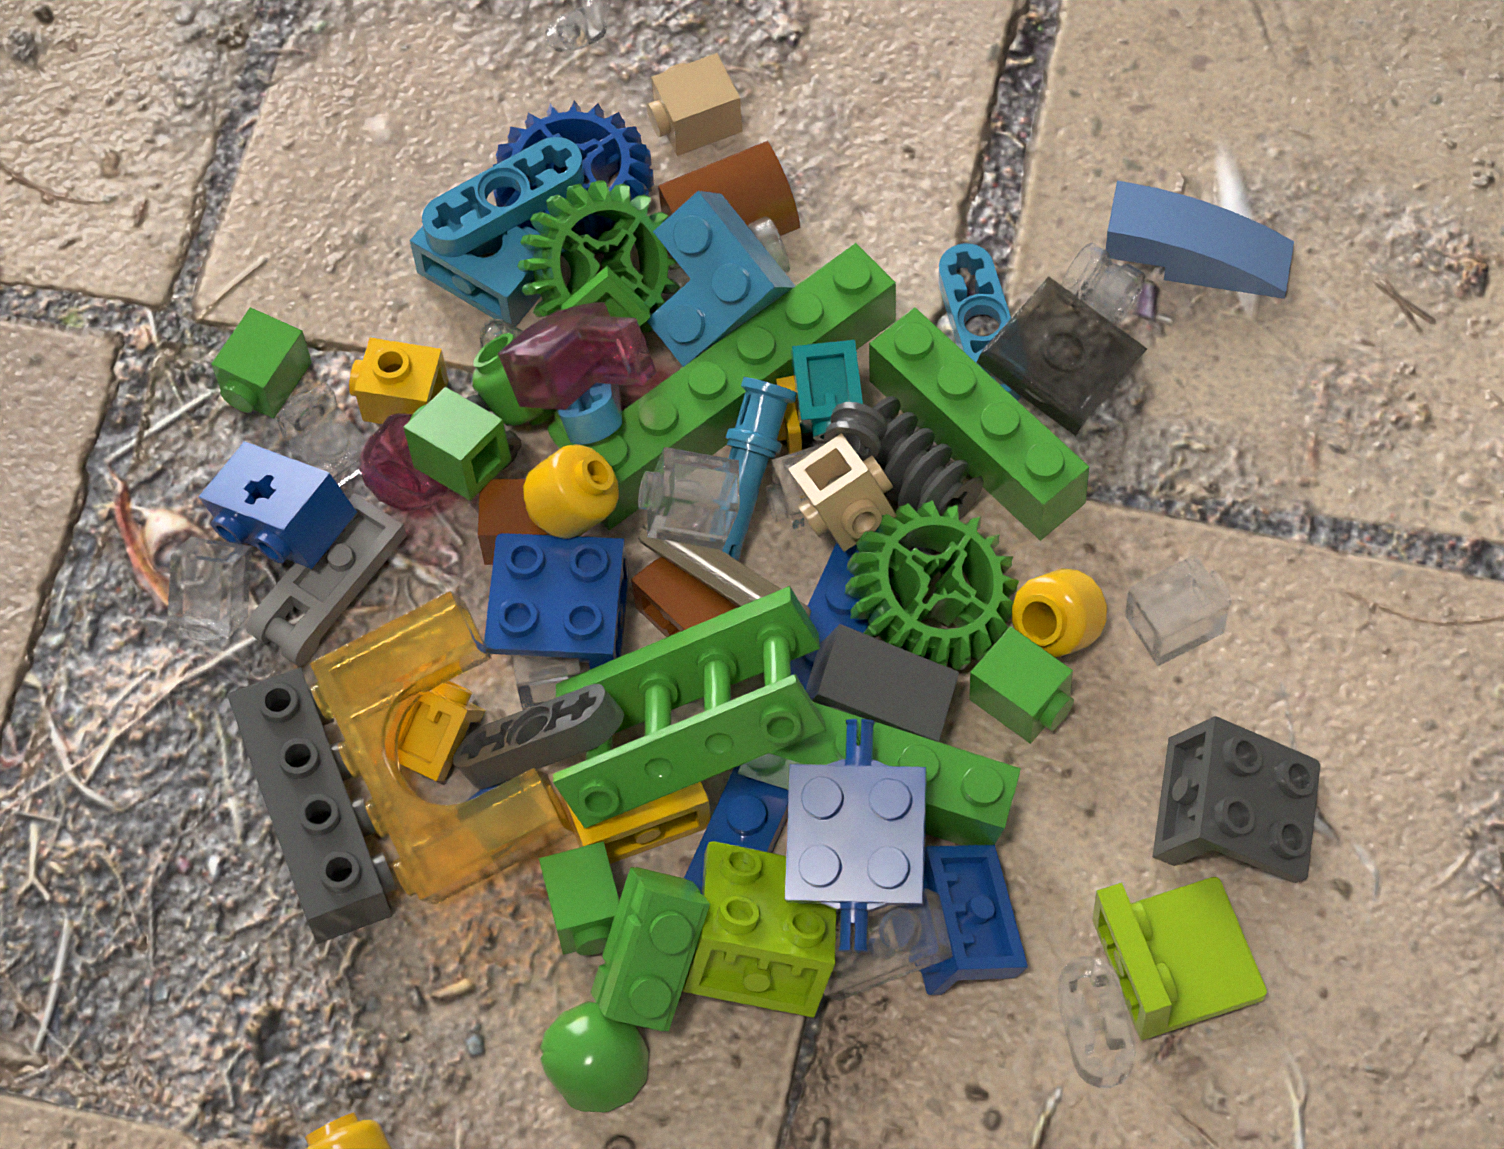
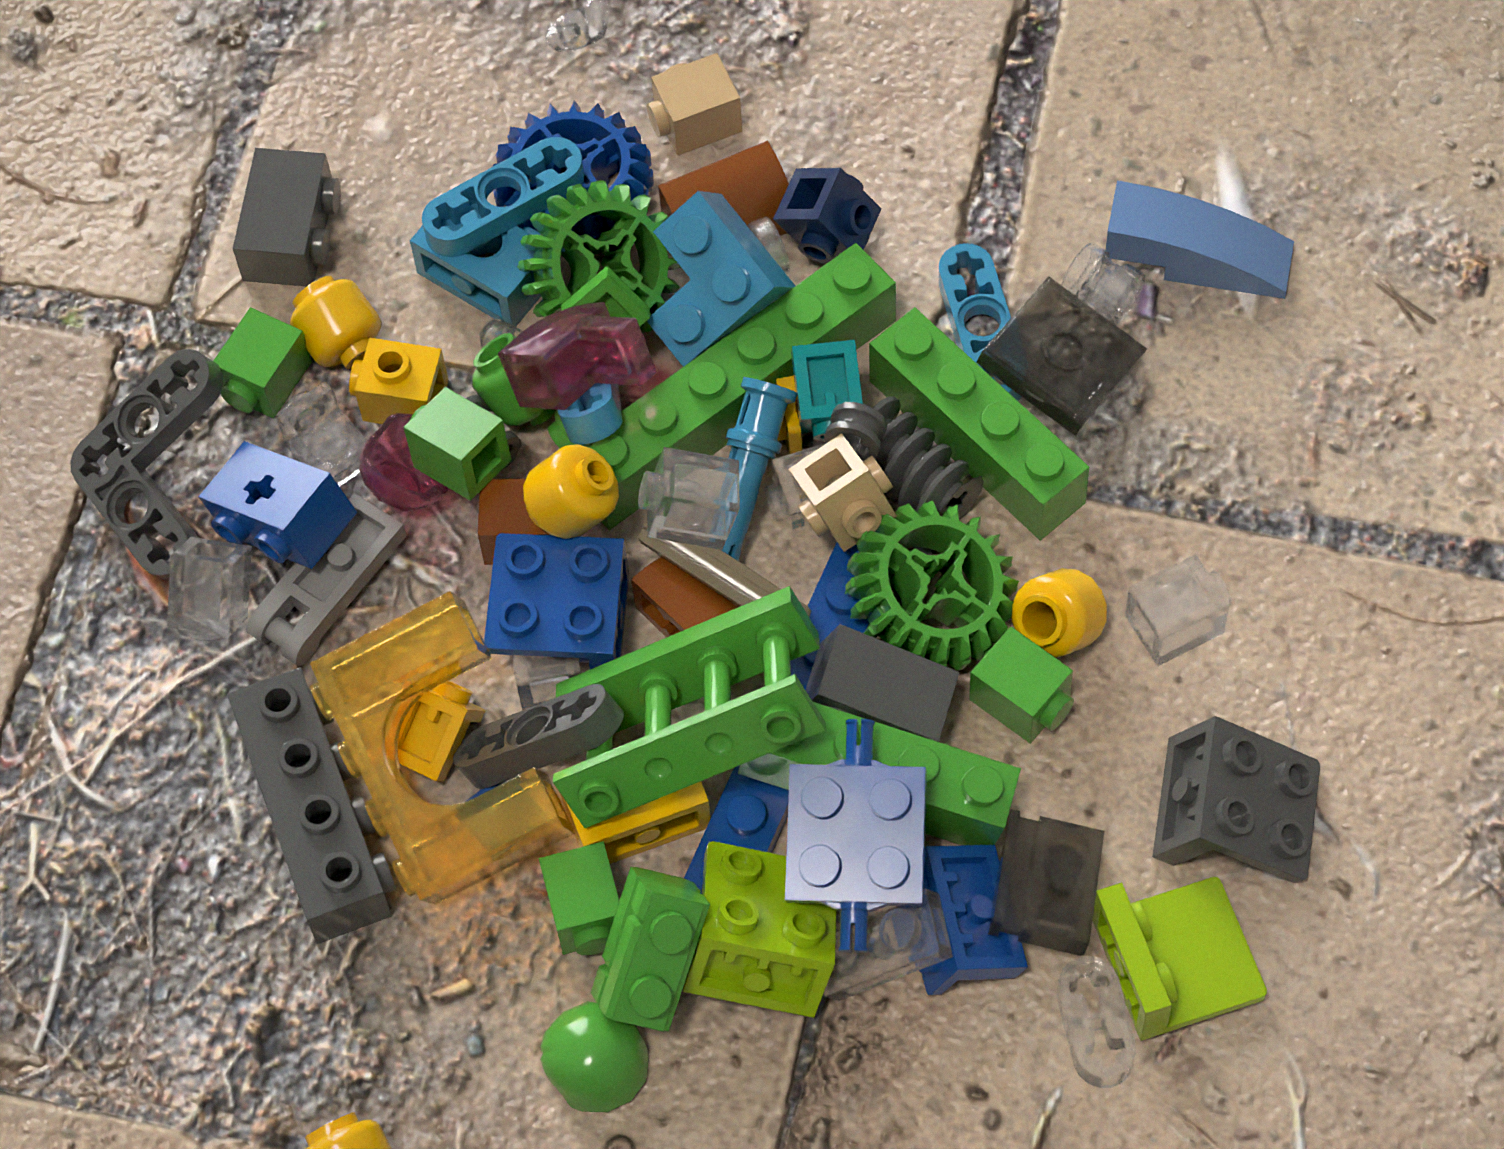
(127, 470): none -> dark grey beam
(286, 217): none -> dark grey brick
(335, 321): none -> yellow head
(826, 212): none -> dark blue brick
(1047, 883): none -> clear smoke plate

